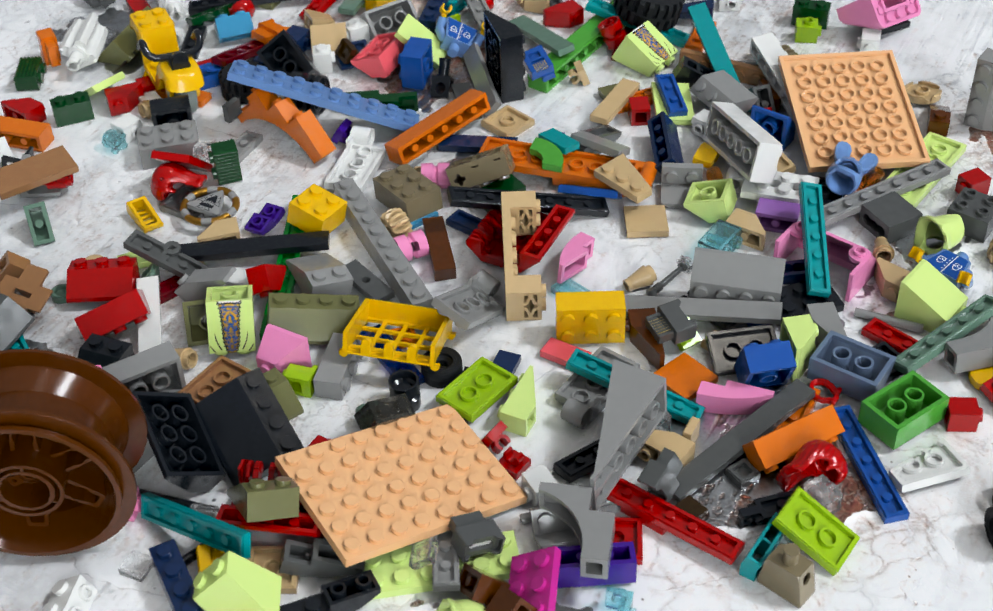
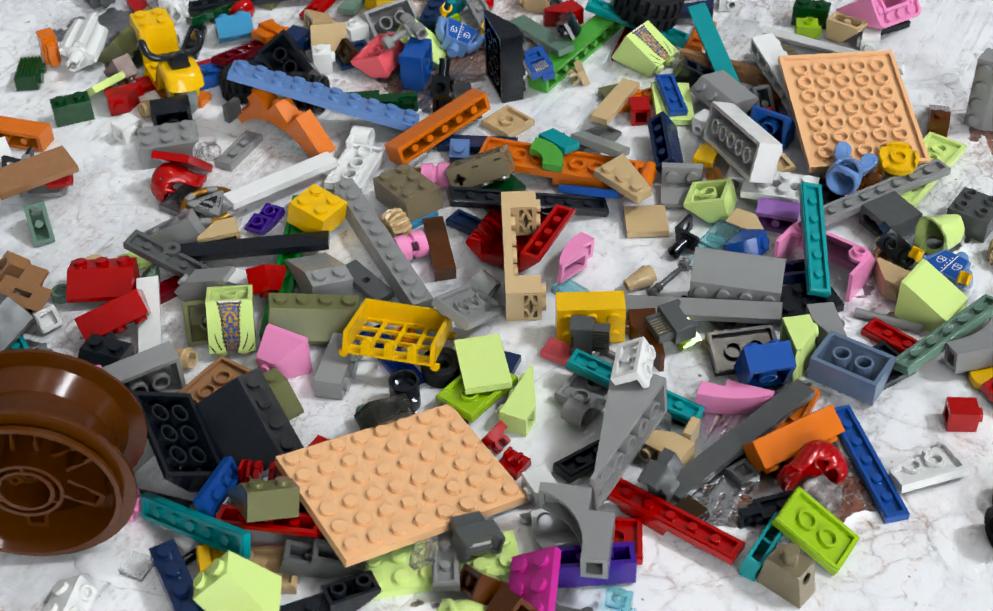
(24, 109): red slope -> none
(47, 319): none -> white tile
(113, 140): clear light blue brick -> none
(123, 64): none -> slope
(139, 204): yellow slope -> none
(181, 229): none -> light grey slope
(215, 488): none -> blue tile
(225, 161): dark green brick -> none
(280, 180): none -> white tile
(301, 379): lime brick -> none
(342, 132): dark purple tile -> none
(409, 27): none -> light grey bar
(440, 101): none -> dark brown tile
(459, 149): none -> medium blue plate
(481, 77): light grey tile -> none
(482, 364): none -> yellowish green tile
(568, 25): none -> black slope
(588, 335): none -> dark grey piece
(612, 32): red wheel -> none
(633, 362): none -> white bracket
(684, 238): none -> black bracket
(685, 375): orange tile -> none
(749, 242): none -> blue slope
(815, 44): none -> white tile
(835, 391): red piece -> none
(842, 26): none -> tan slope
(894, 246): none -> black bracket
(898, 159): none -> yellow tile
(903, 409): bright green brick -> none
(923, 92): tan tile -> none
(973, 179): red brick -> none

